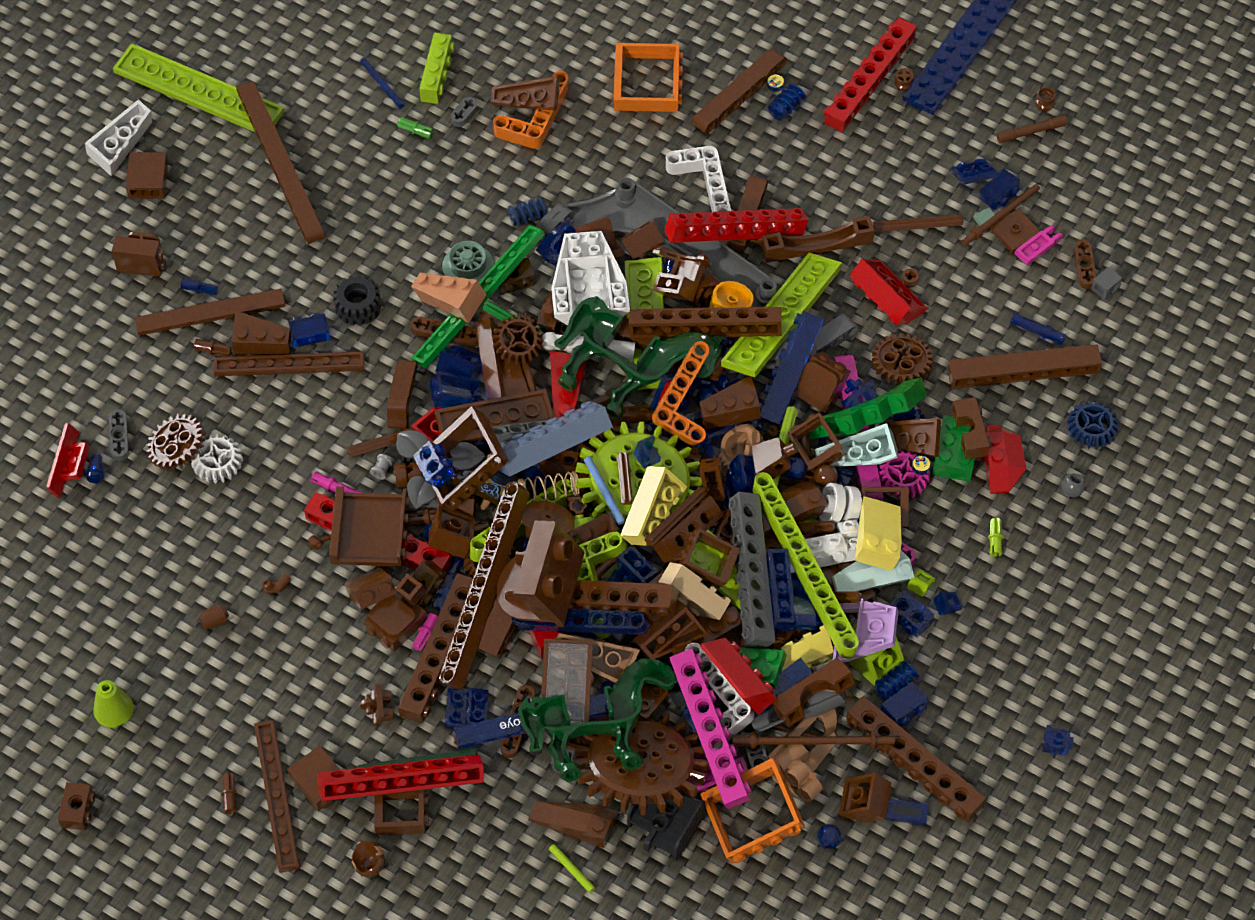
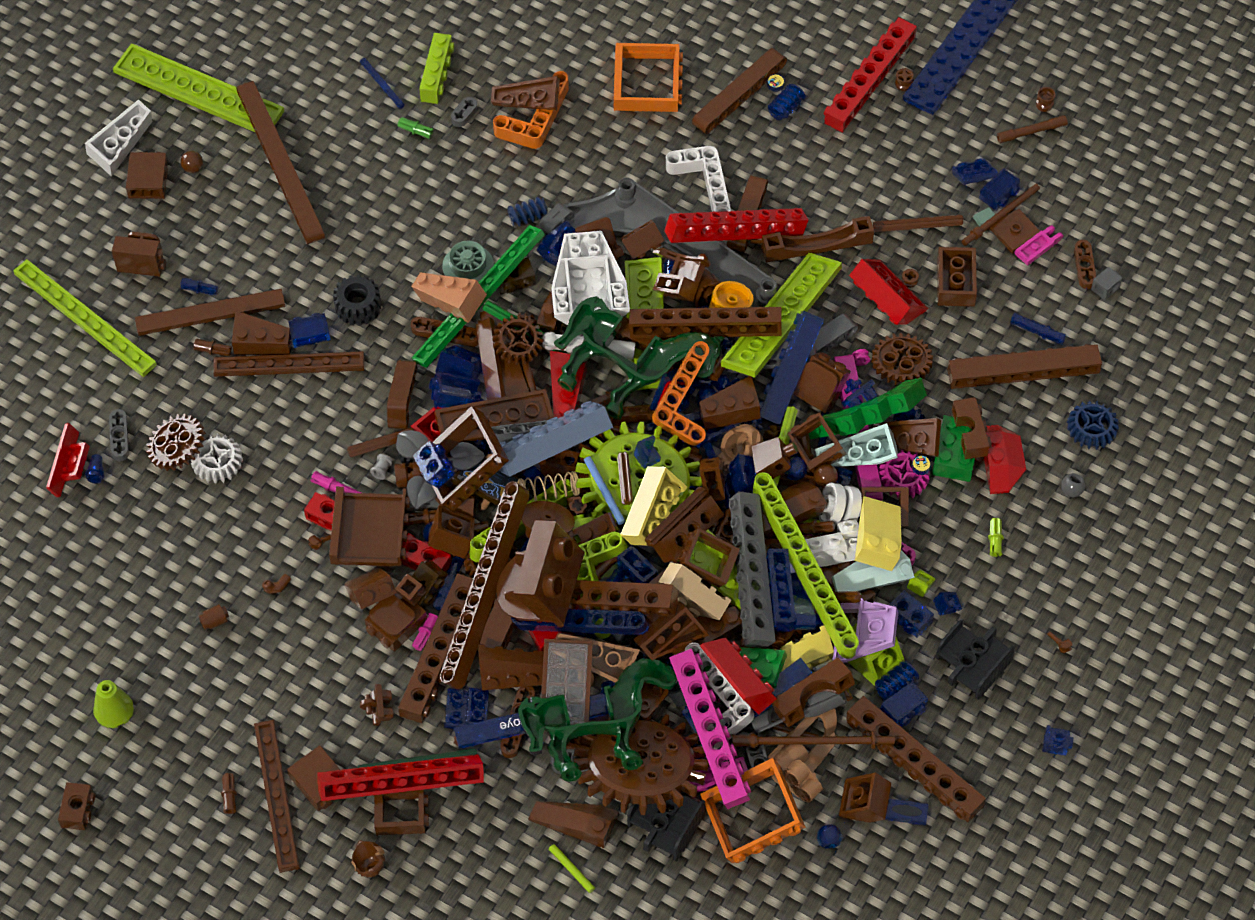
(85, 318): none -> lime plate
(191, 162): none -> reddish brown piece
(509, 668): none -> reddish brown wedge
(861, 357): none -> dark pink bush
(956, 276): none -> reddish brown brick
(984, 665): none -> black piece
(1064, 646): none -> reddish brown hand

